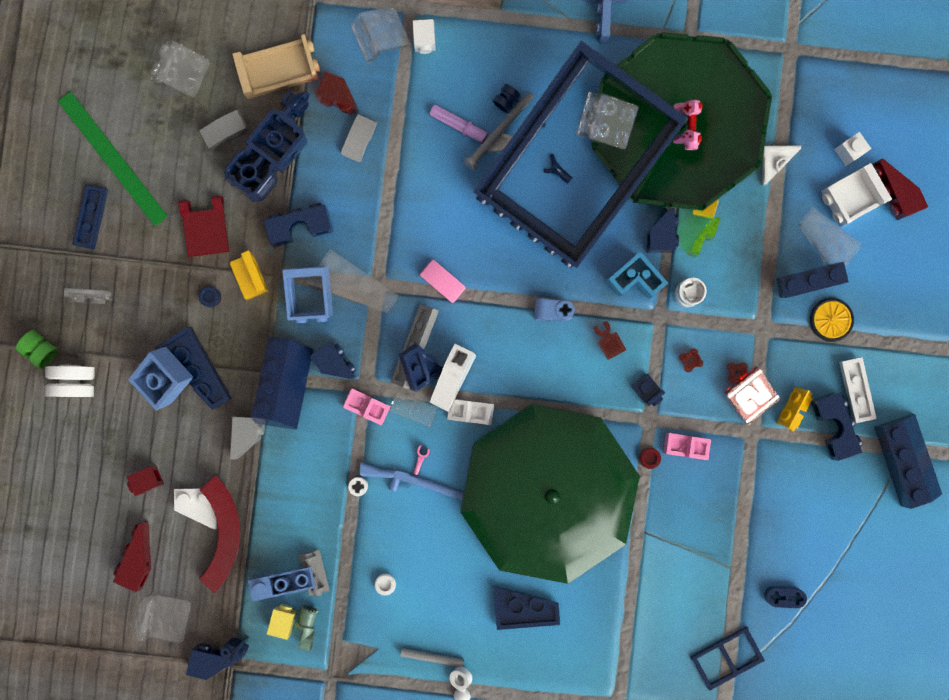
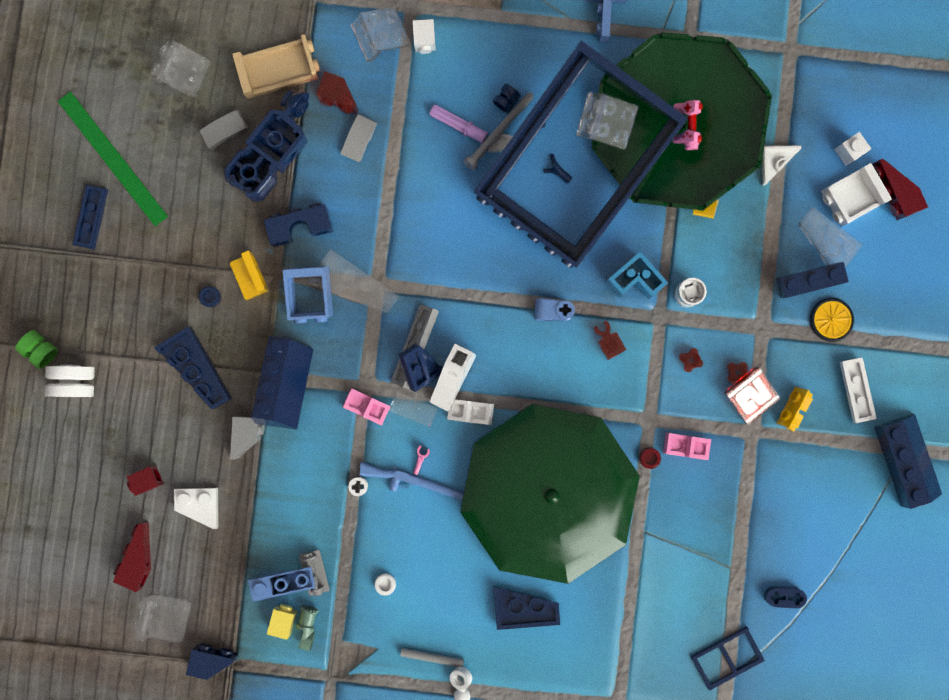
(96, 296): clear plate -> none
(160, 378): medium blue brick -> none
(205, 229): dark red flag -> none
(228, 533): dark red tile -> none
(234, 649): dark blue hinge -> none
(331, 362): dark blue slope -> none
(442, 281): bright pink slope -> none
(648, 390): dark blue bracket -> none
(662, 236): dark blue slope -> none
(707, 233): clear neon green slope -> none
(845, 441): dark blue arch -> none

